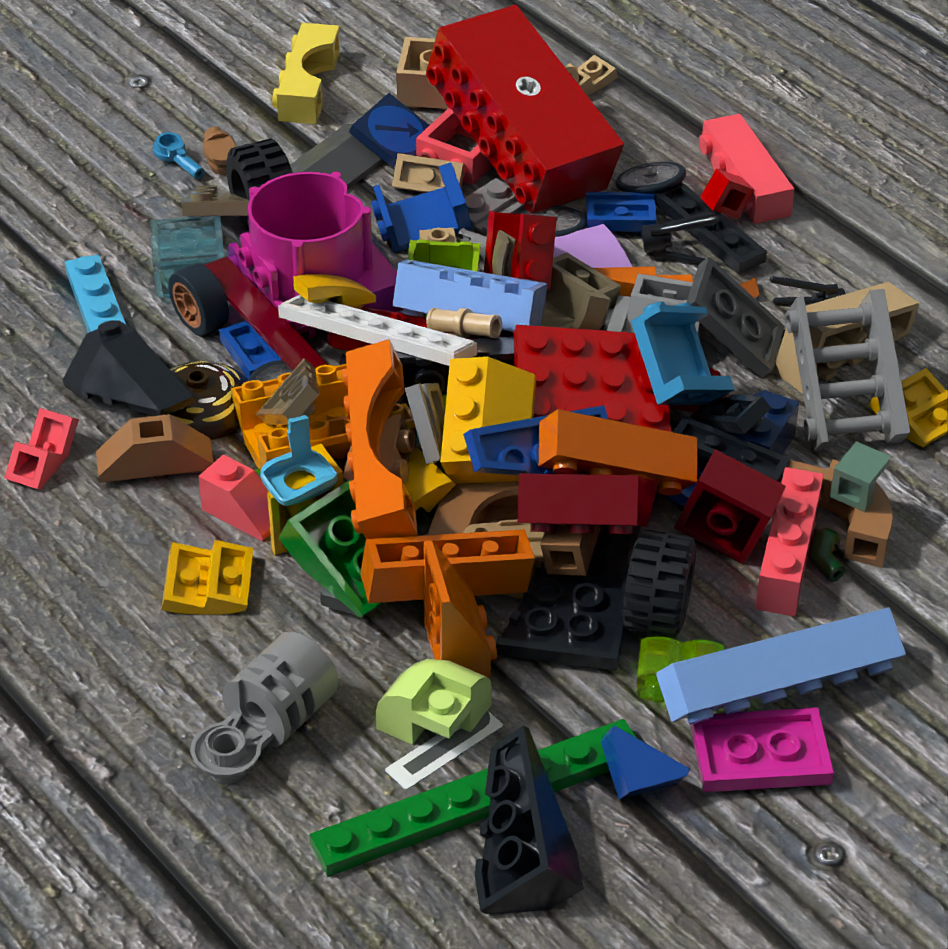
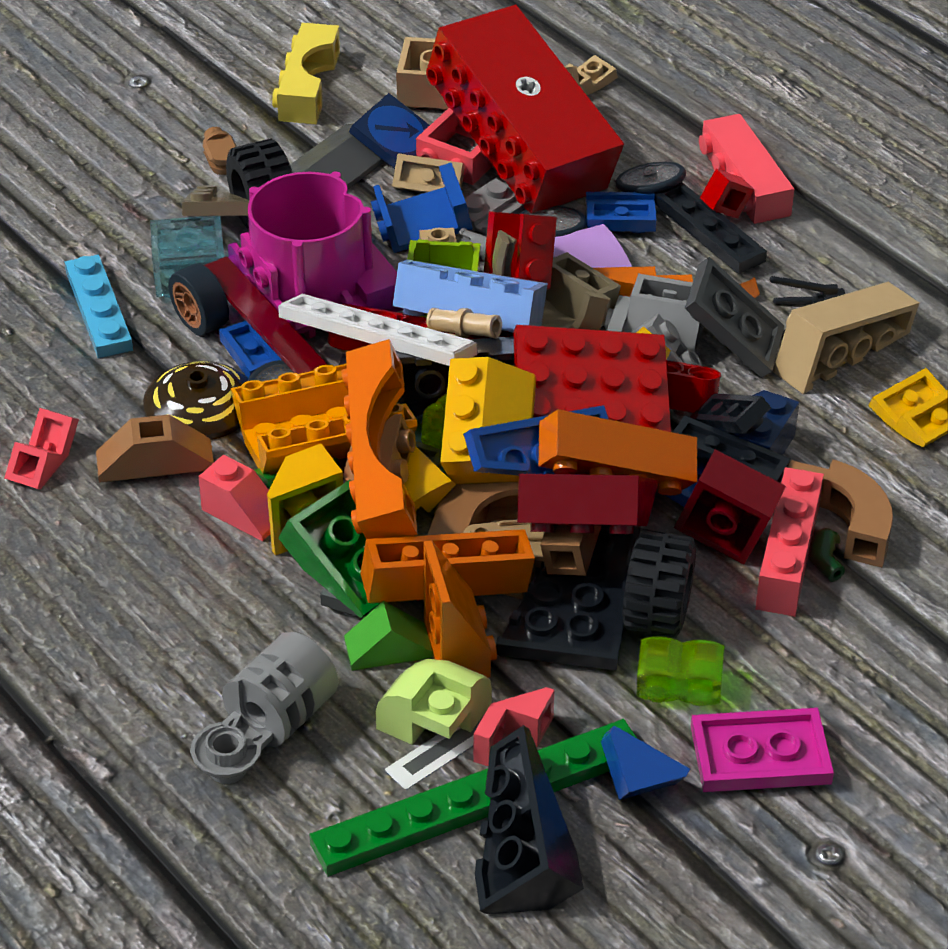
(124, 369): black wedge -> none
(171, 148): dark azure plate -> none
(207, 579): yellow slope -> none
(292, 397): dark tan wing -> none
(299, 459): medium azure piece -> none
(344, 291): yellow slope -> none
(386, 639): none -> bright green slope
(428, 415): light grey plate -> none
(503, 717): none -> coral slope
(659, 236): black plant -> none
(676, 355): dark azure panel -> none
(780, 664): light blue brick -> none
(857, 474): sand green panel -> none
(878, 348): light grey fence -> none

